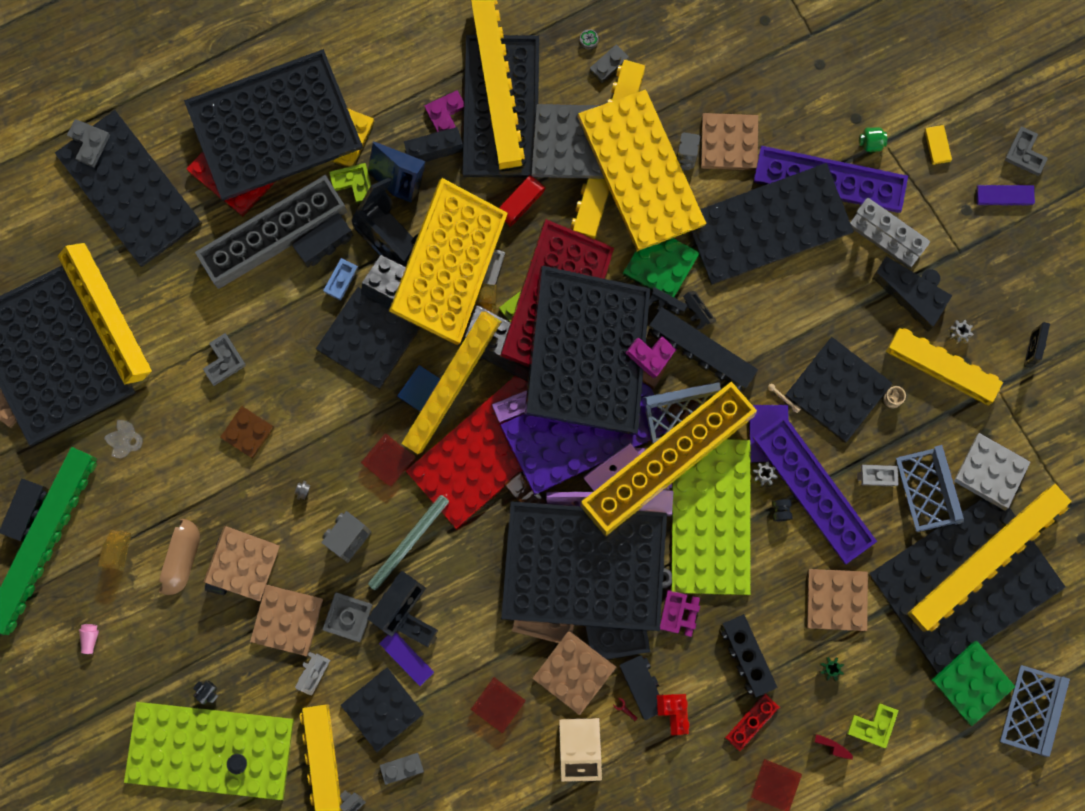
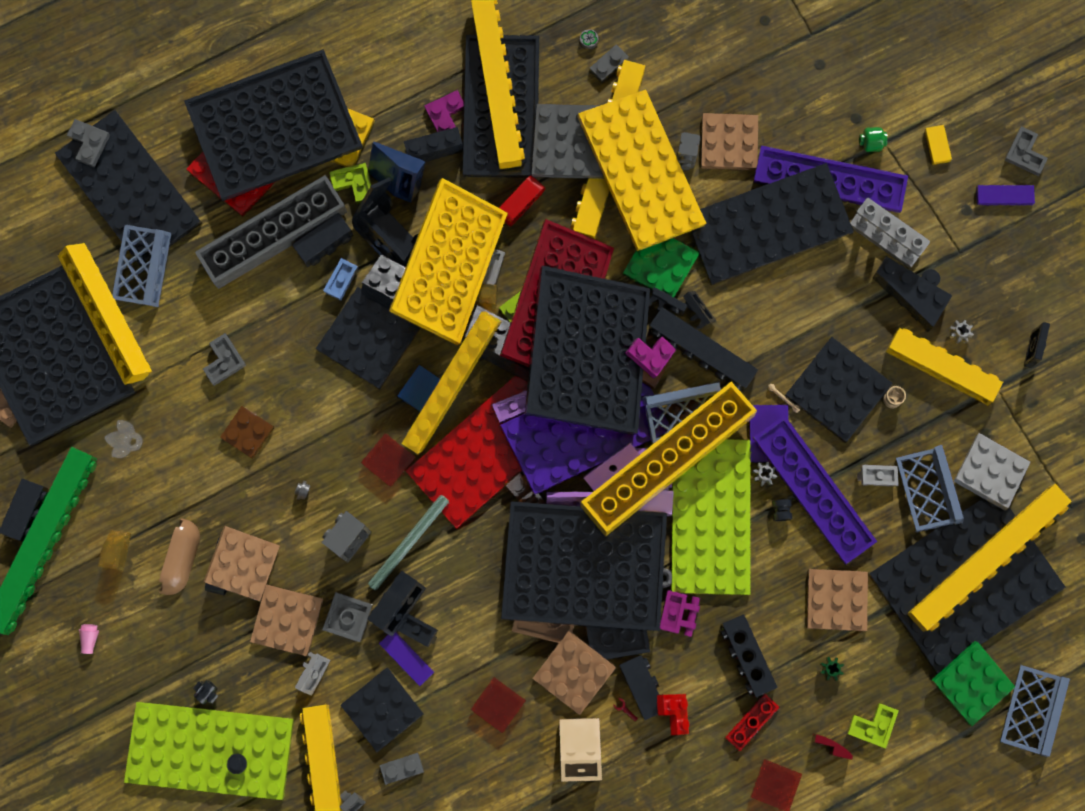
(156, 265): none -> sand blue fence

